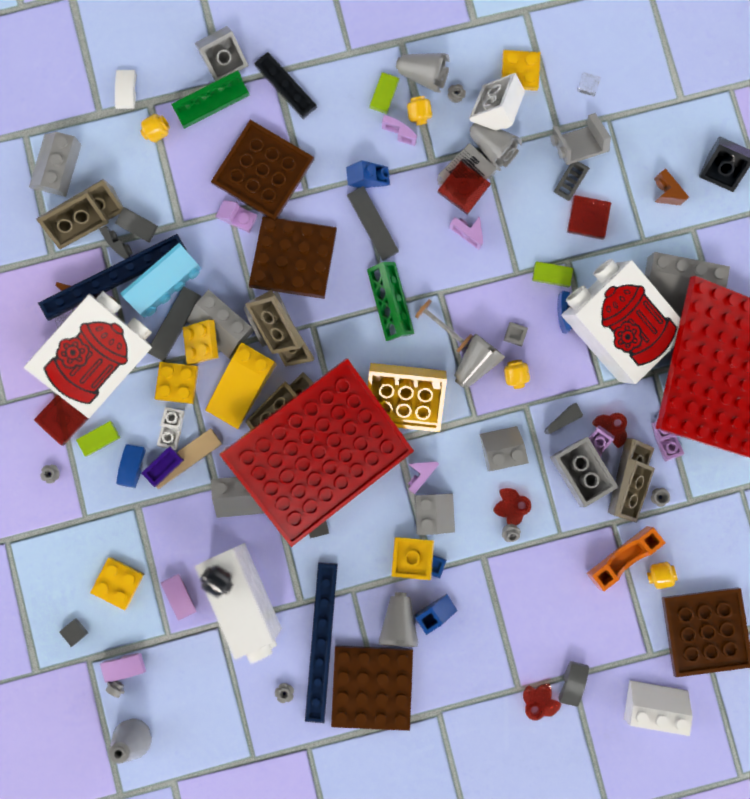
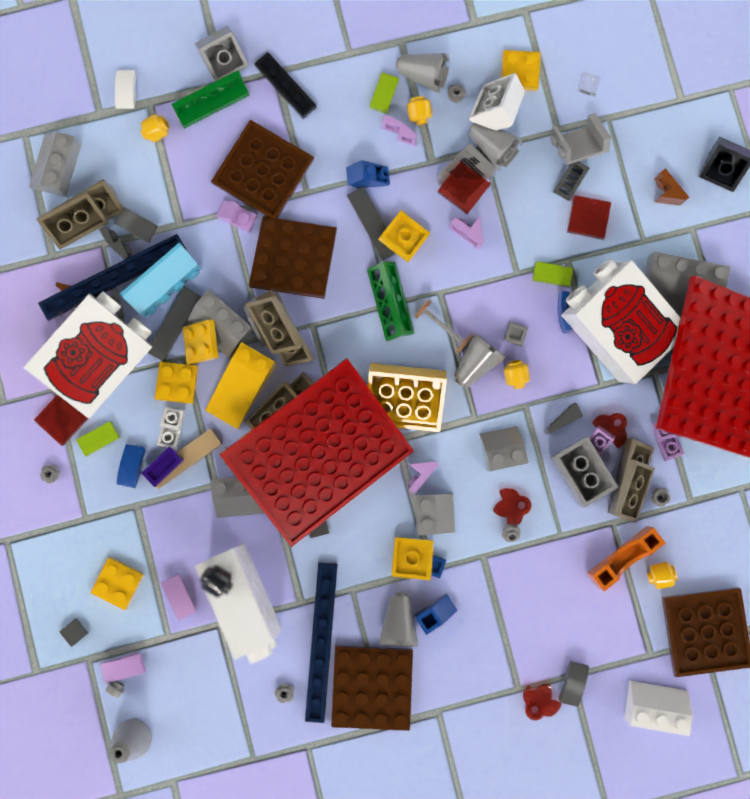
(404, 236): none -> yellow plate

